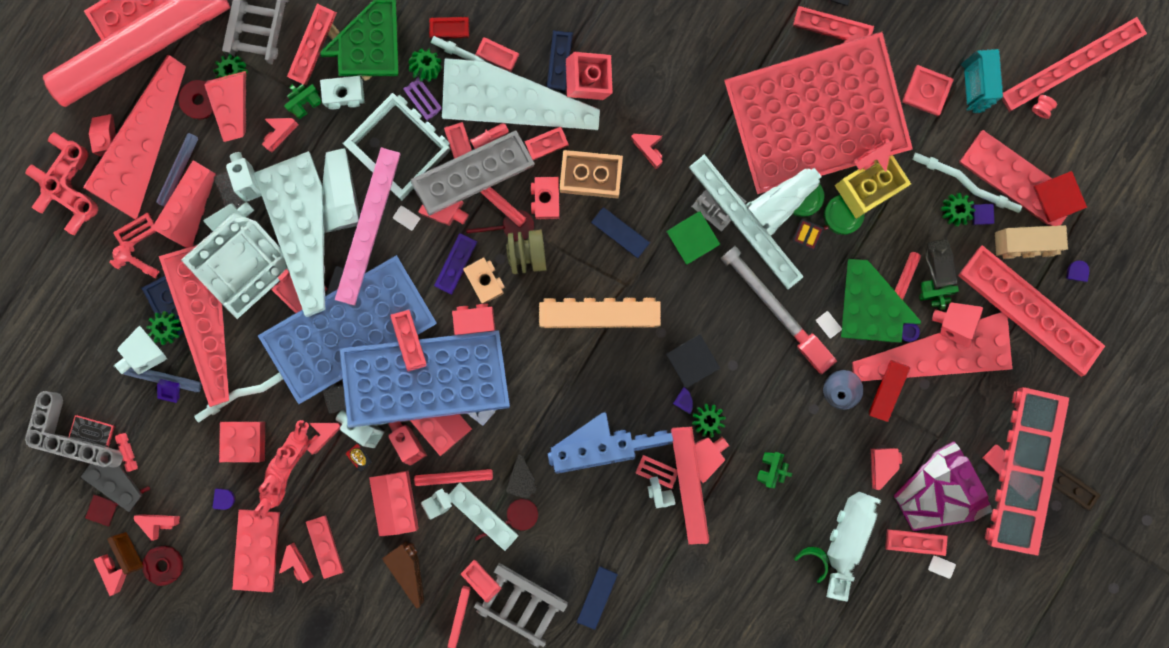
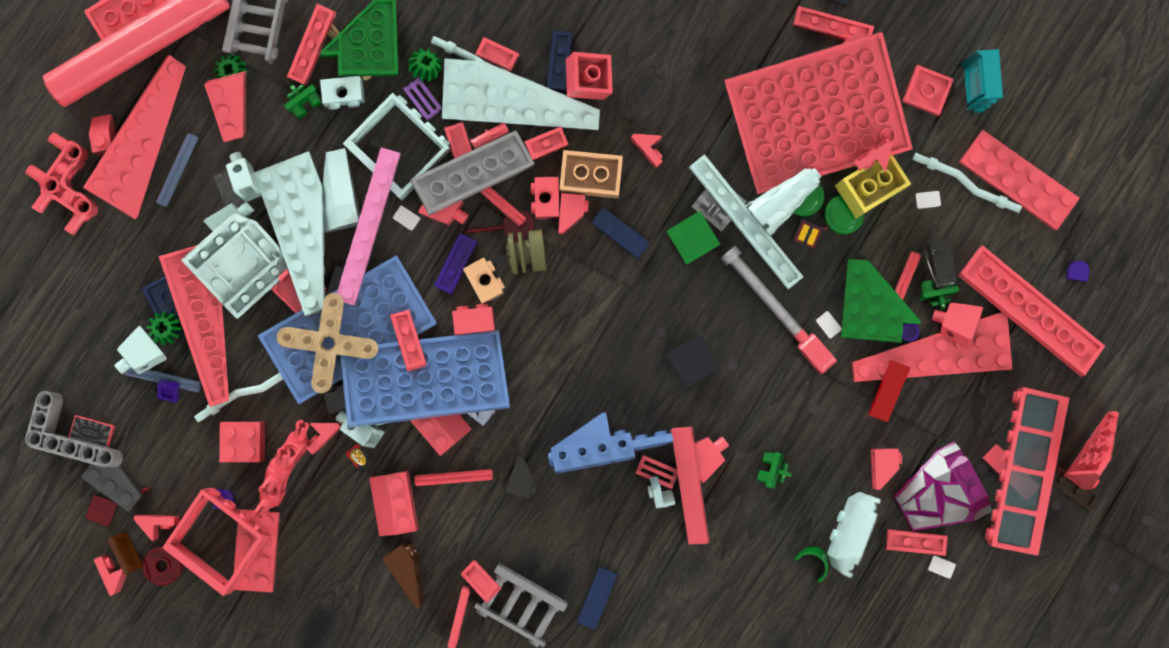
(123, 254): coral piece -> none
(127, 453): coral axle -> none
(150, 223): coral tile -> none
(186, 206): coral wedge -> none
(187, 97): dark red tile -> none
(196, 564): none -> coral window
(283, 128): coral slope -> none
(293, 558): coral slope -> none
(313, 340): none -> tan piece
(324, 547): coral plate -> none
(410, 449): coral torso -> none
(437, 504): light aqua bracket -> none
(449, 27): red tile -> none
(483, 516): light aqua plate -> none
(521, 515): dark red piece -> none
(571, 211): none -> coral slope
(599, 314): light nougat brick -> none
(684, 401): dark purple tile -> none
(705, 426): green gear -> none
(839, 586): light aqua bracket -> none
(845, 382): sand blue cone -> none
(928, 199): none -> white sticker
(949, 208): green gear -> none
(983, 214): dark purple tile -> none
(1031, 241): tan brick -> none
(1044, 106): coral wheel -> none
(1060, 196): red tile -> none
(1073, 64): coral plate -> none
(1095, 454): none -> coral slope

